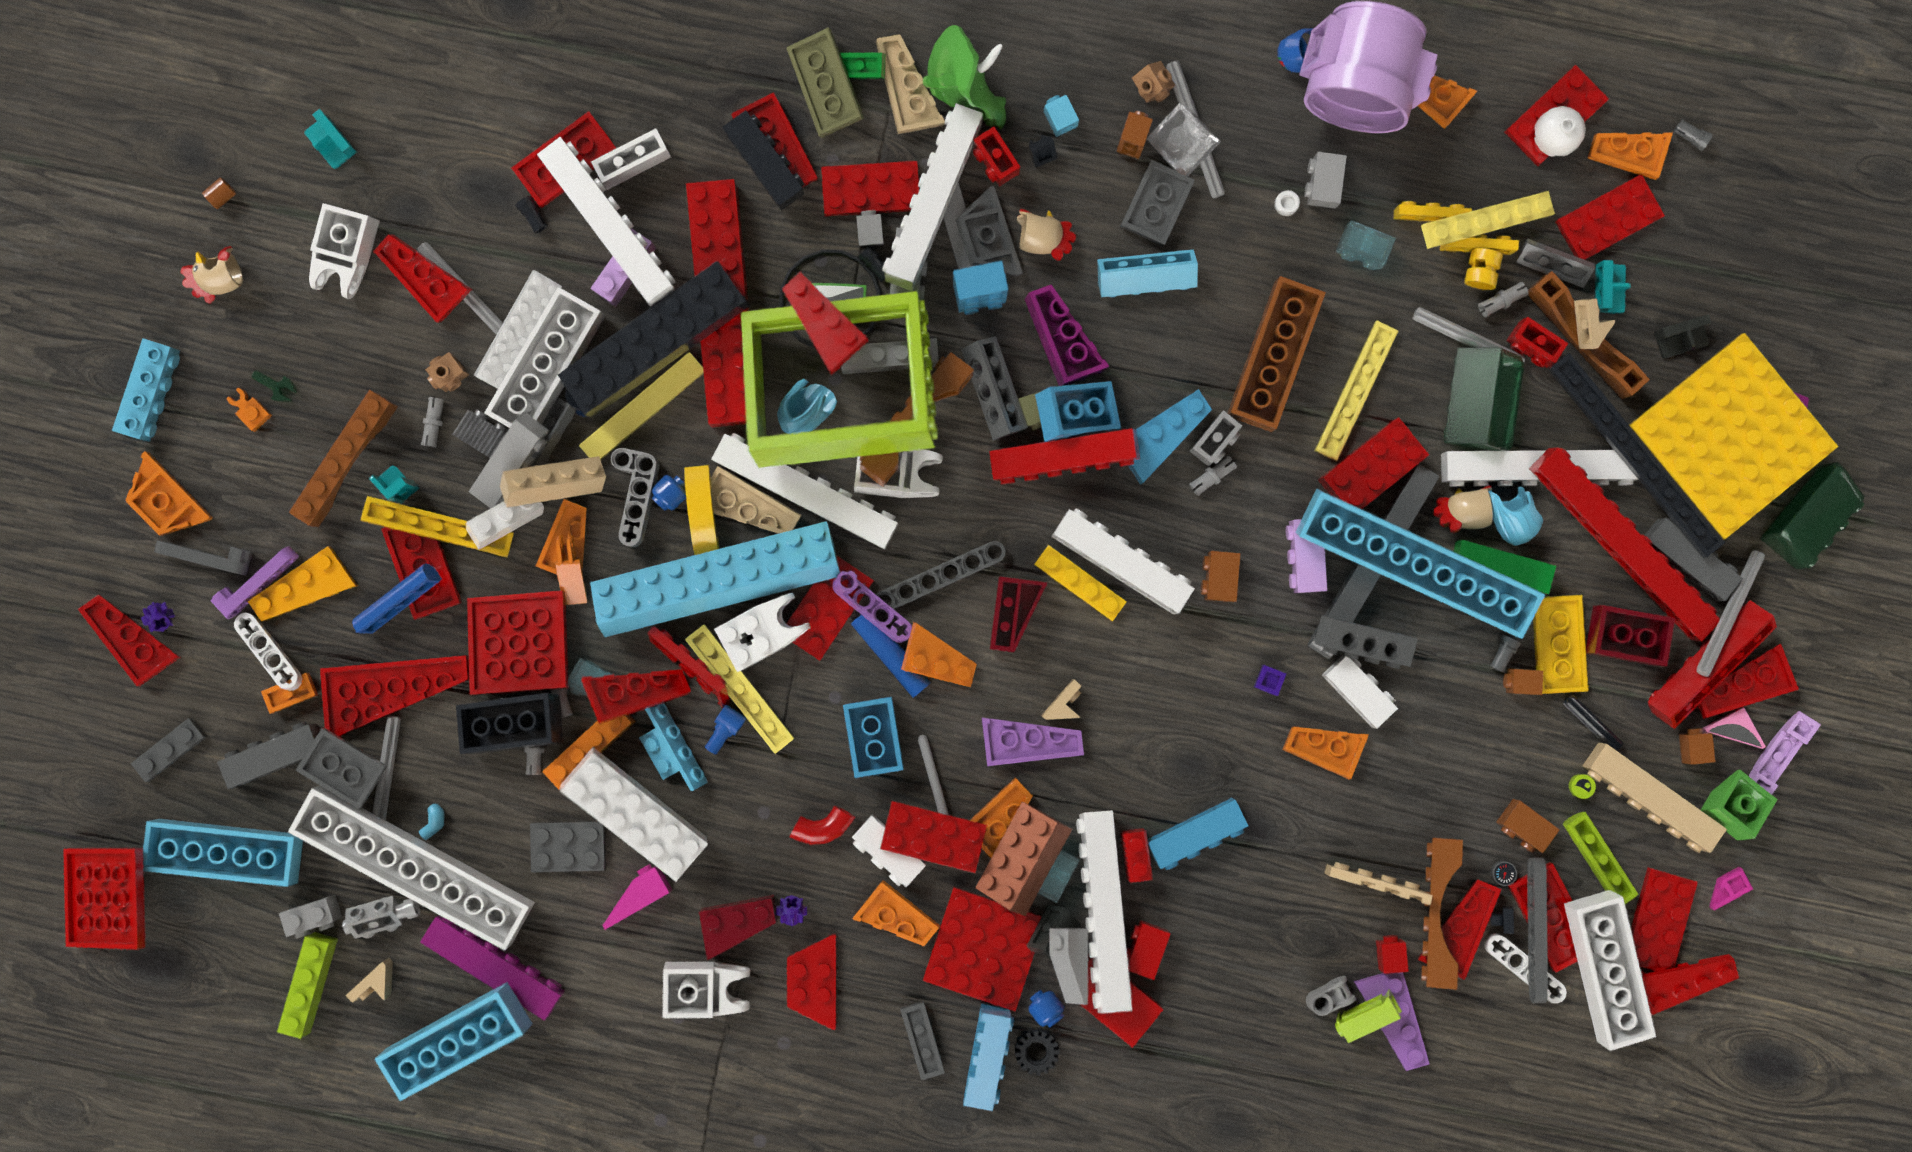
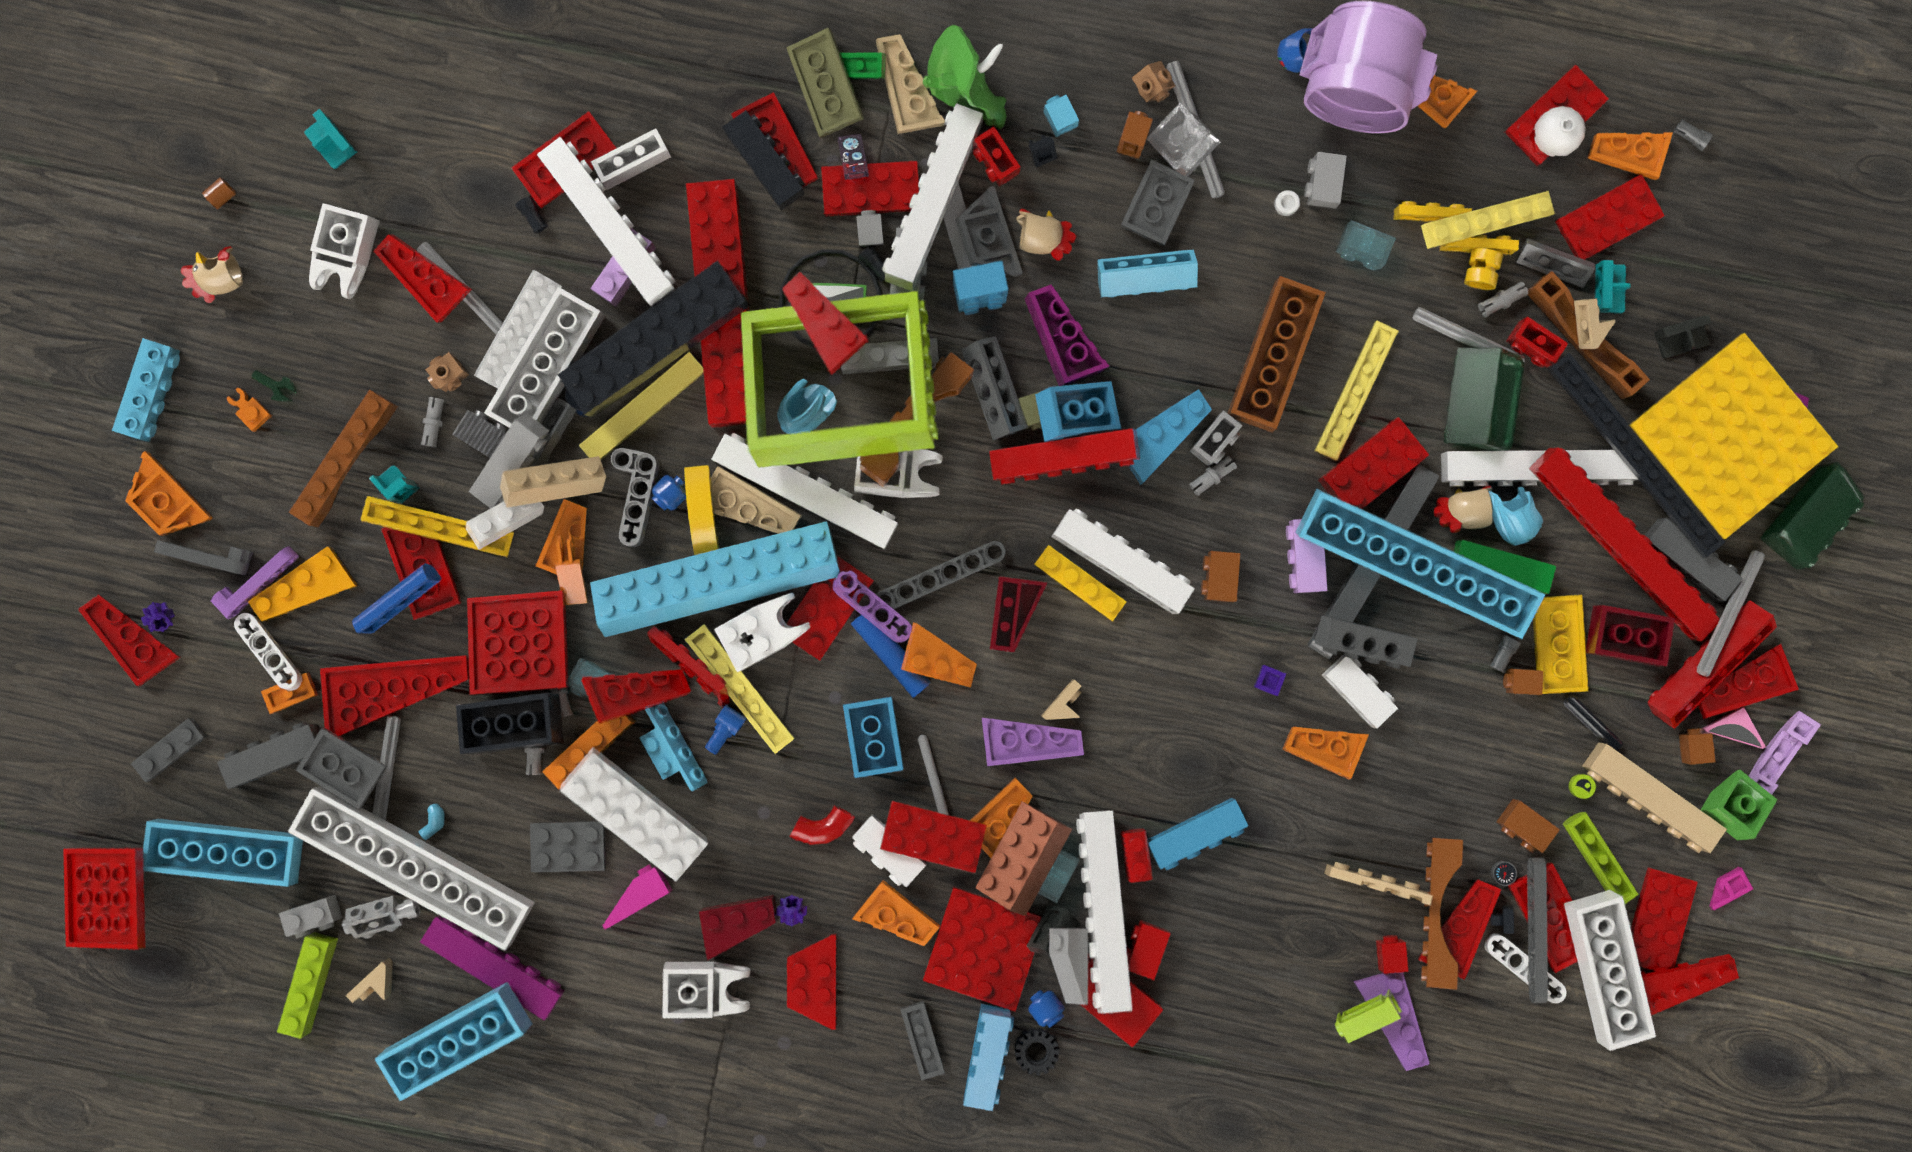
(853, 156): none -> tile
(1335, 995): light grey piece -> none

